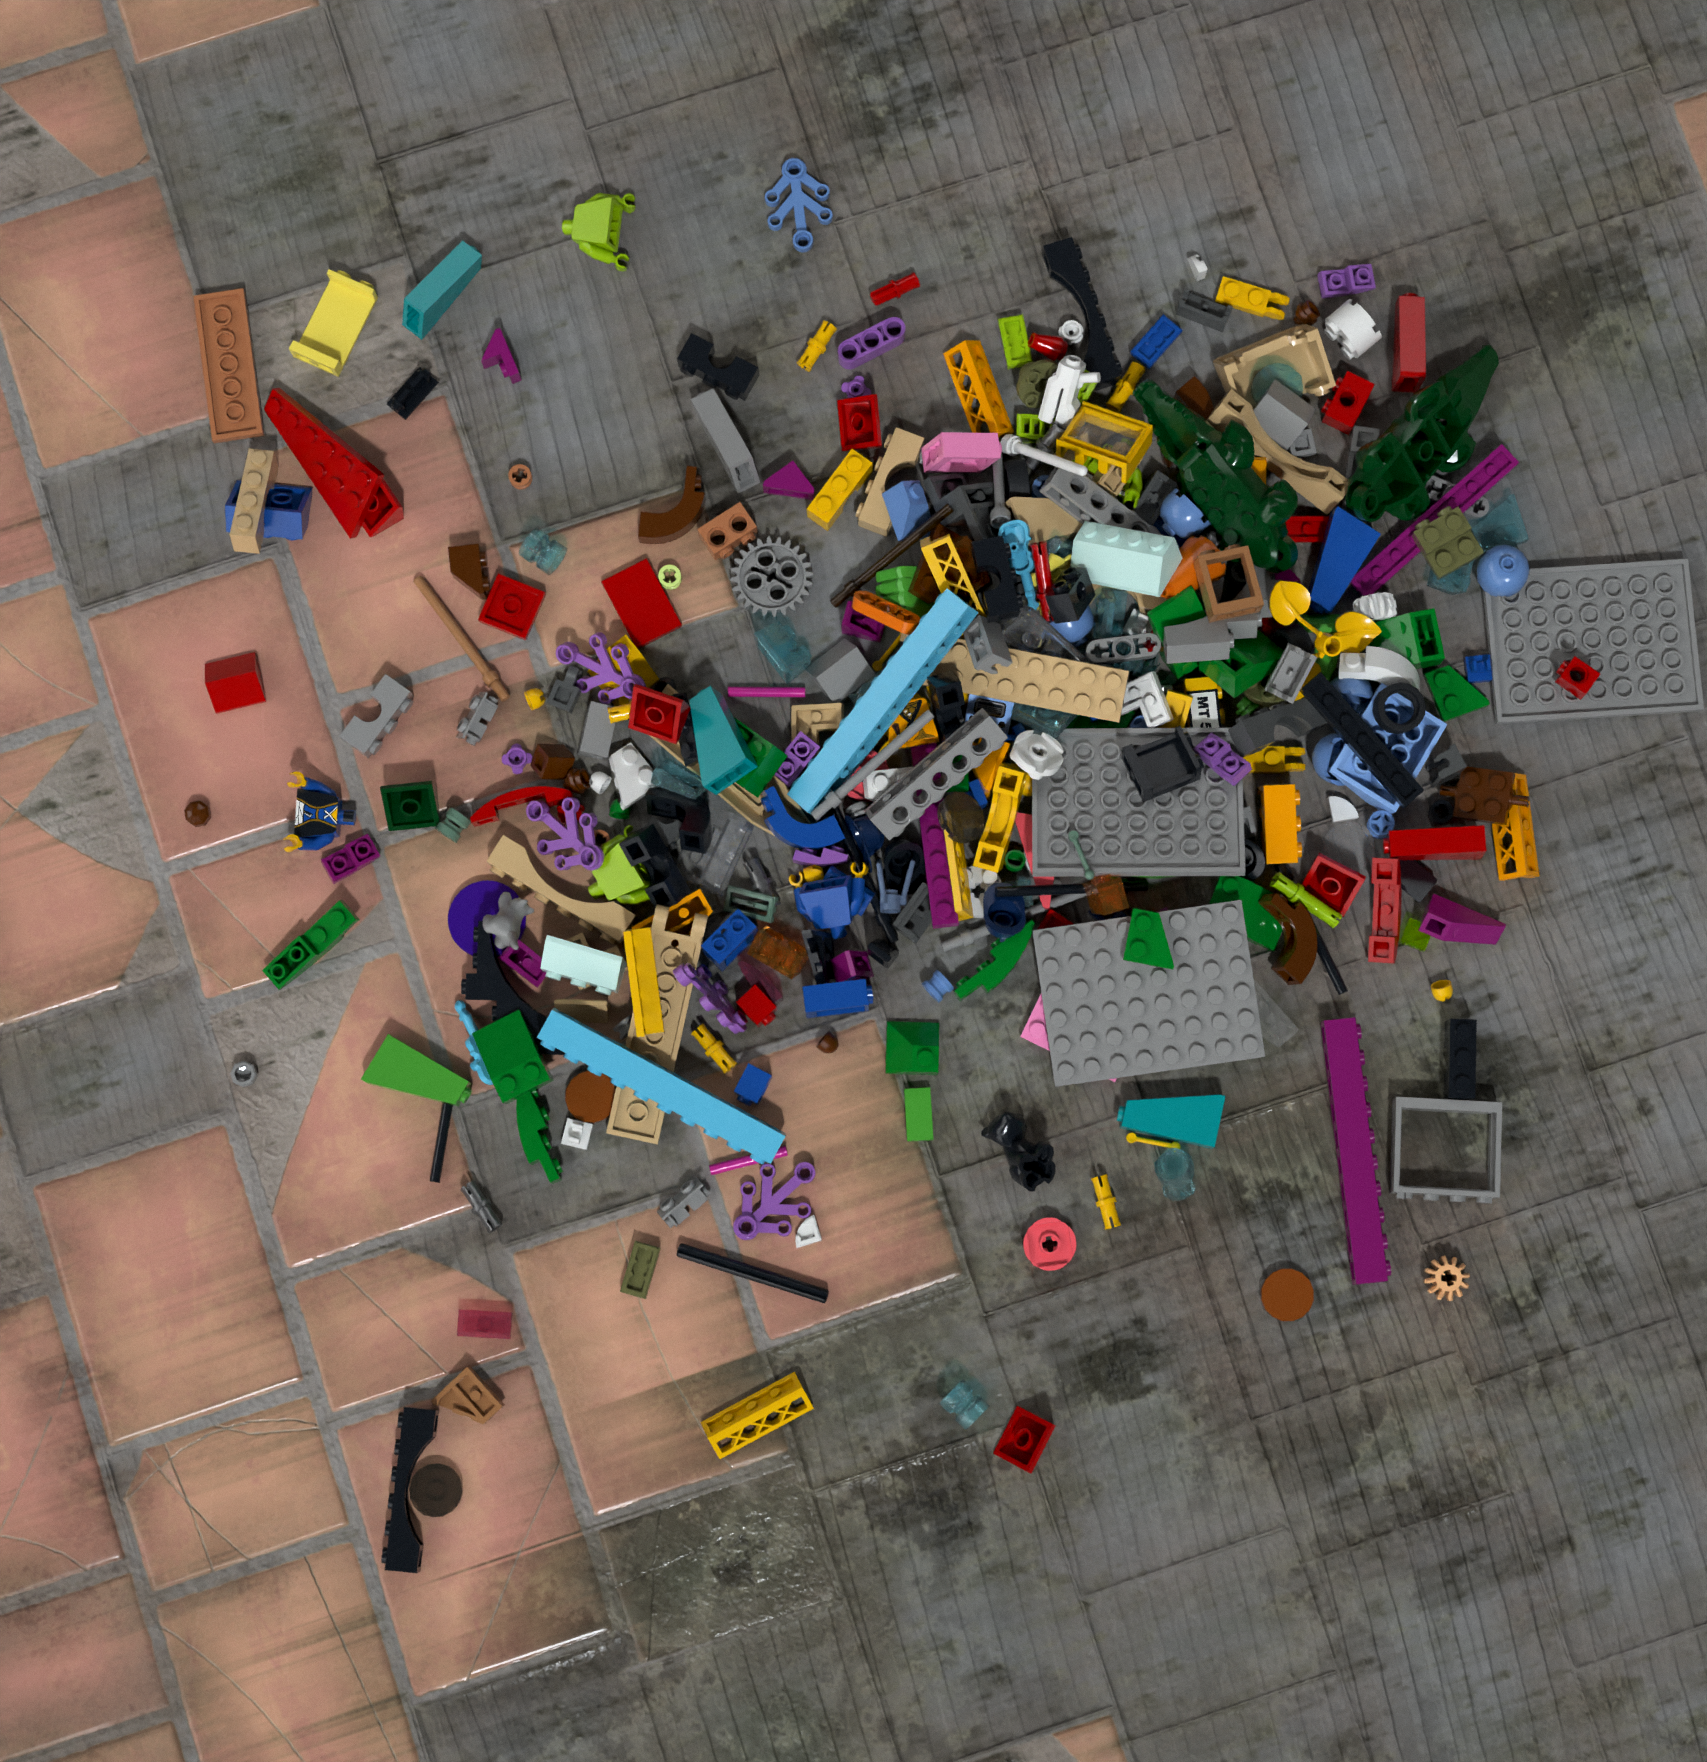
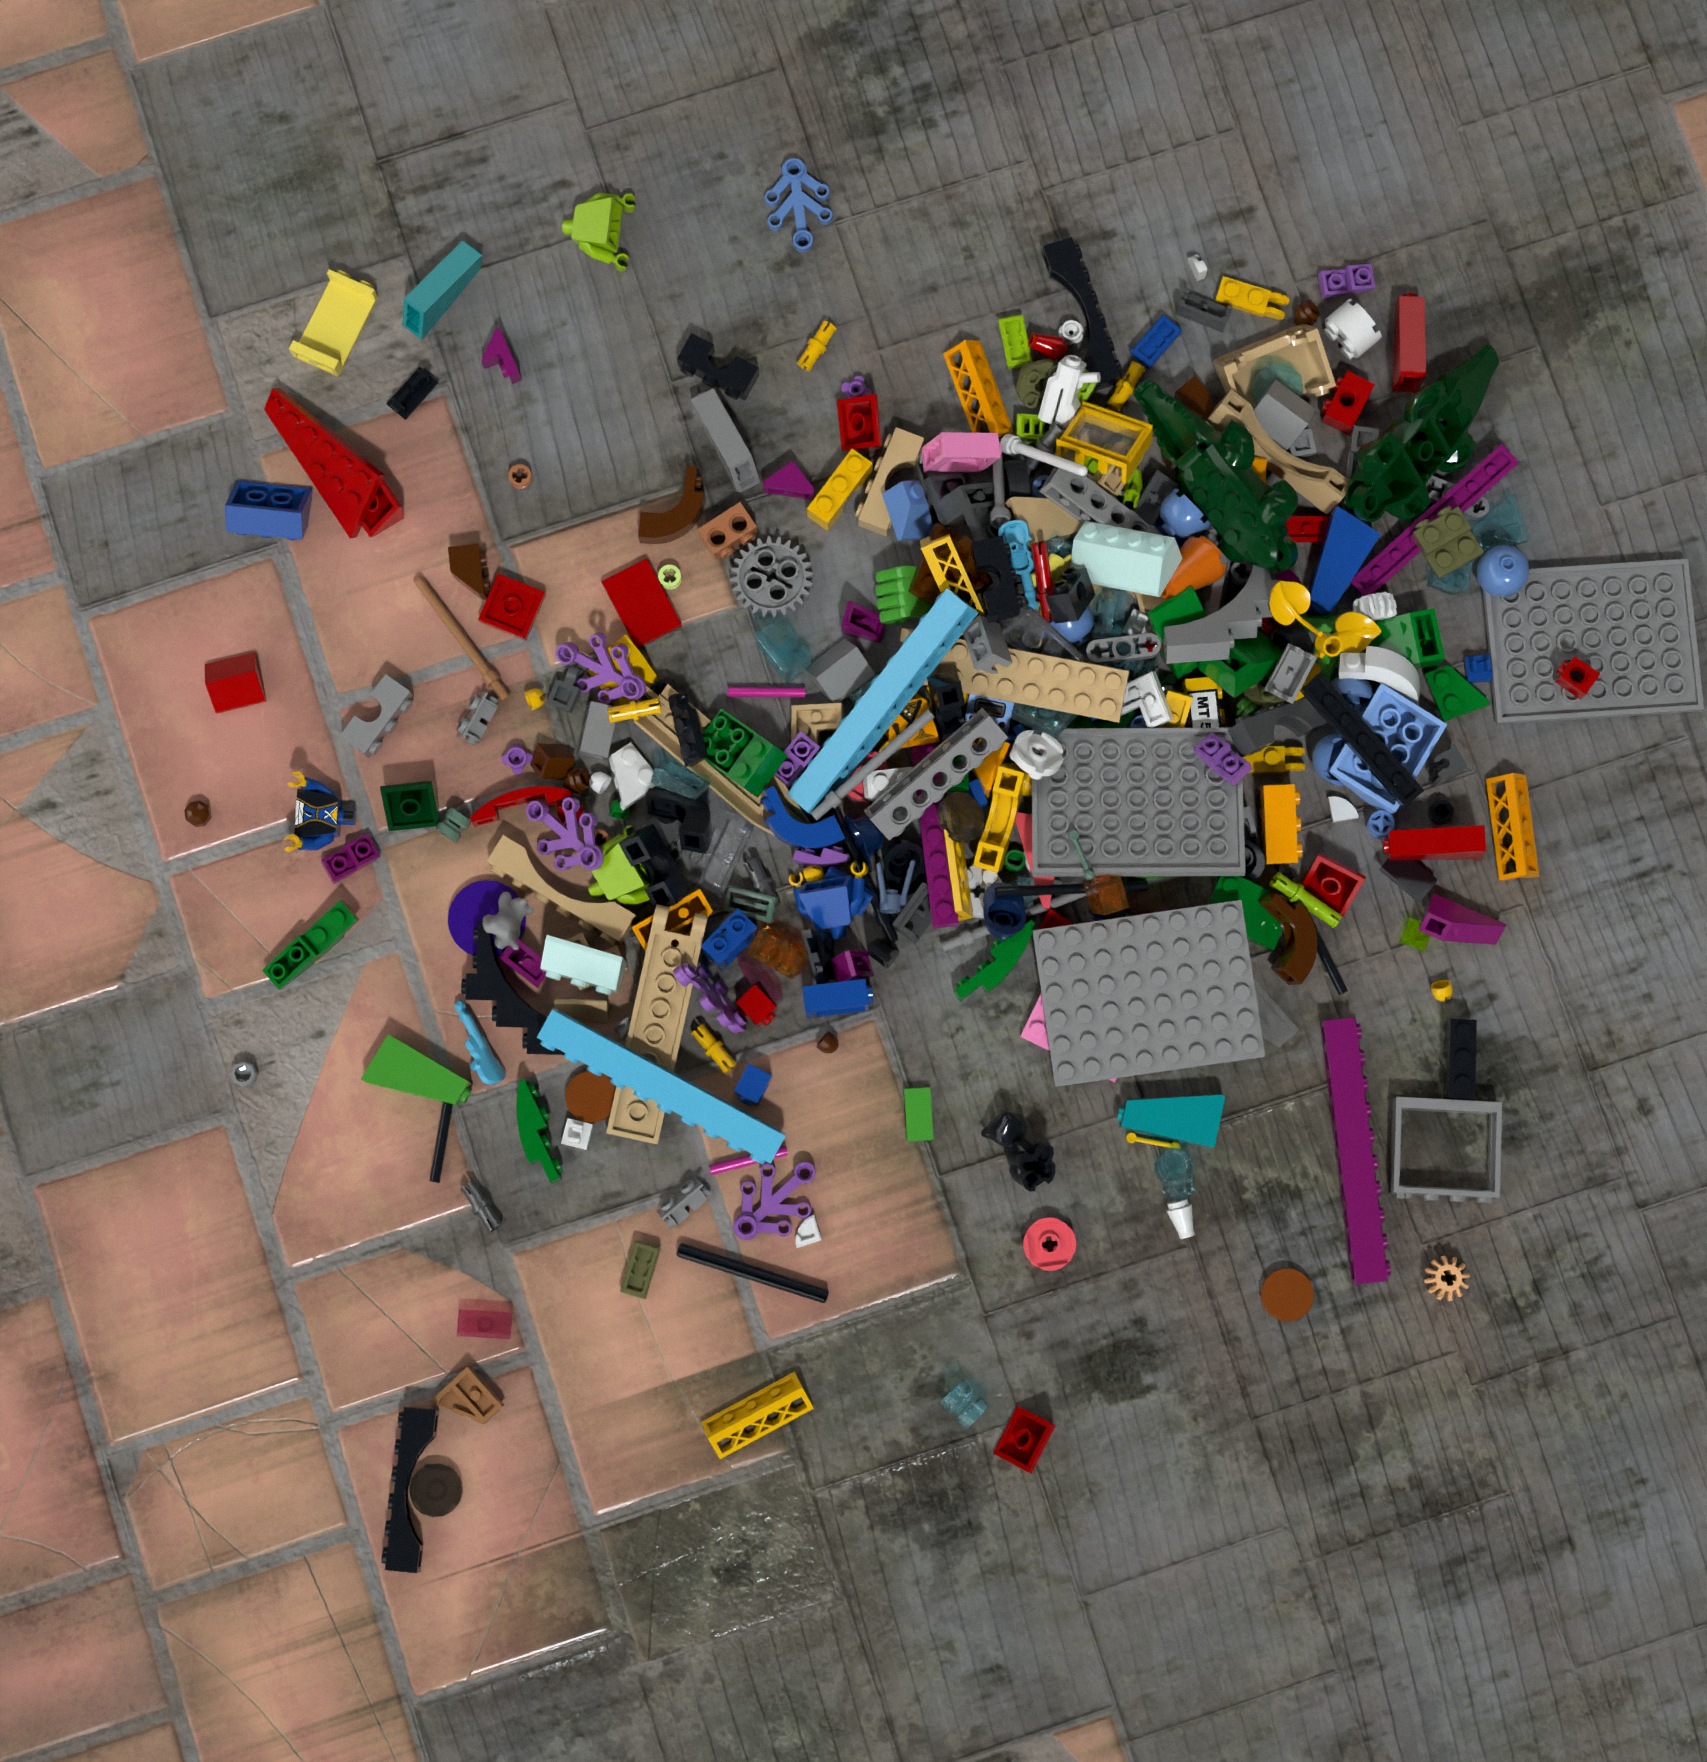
(228, 365): nougat plate -> none
(248, 518): tan arch -> none
(512, 1057): green slope -> none
(541, 550): clear light blue wheel -> none
(643, 981): yellow fence -> none
(657, 714): red slope -> none
(719, 742): teal slope -> none
(855, 585): dark brown bar -> none
(857, 810): light grey bush -> none
(877, 332): medium lavender beam -> none
(877, 665): yellow hinge -> none
(885, 612): orange beam -> none
(894, 289): red axle -> none
(912, 1048): green slope -> none
(937, 986): medium blue wheel -> none
(1106, 1201): yellow pin -> none
(1147, 941): green wing -> none
(1162, 764): black panel -> none
(1181, 1217): none -> white cone
(1233, 608): medium nougat window -> none
(1386, 910): red slope -> none
(1418, 704): black tyre -> none
(1484, 795): reddish brown plate -> none

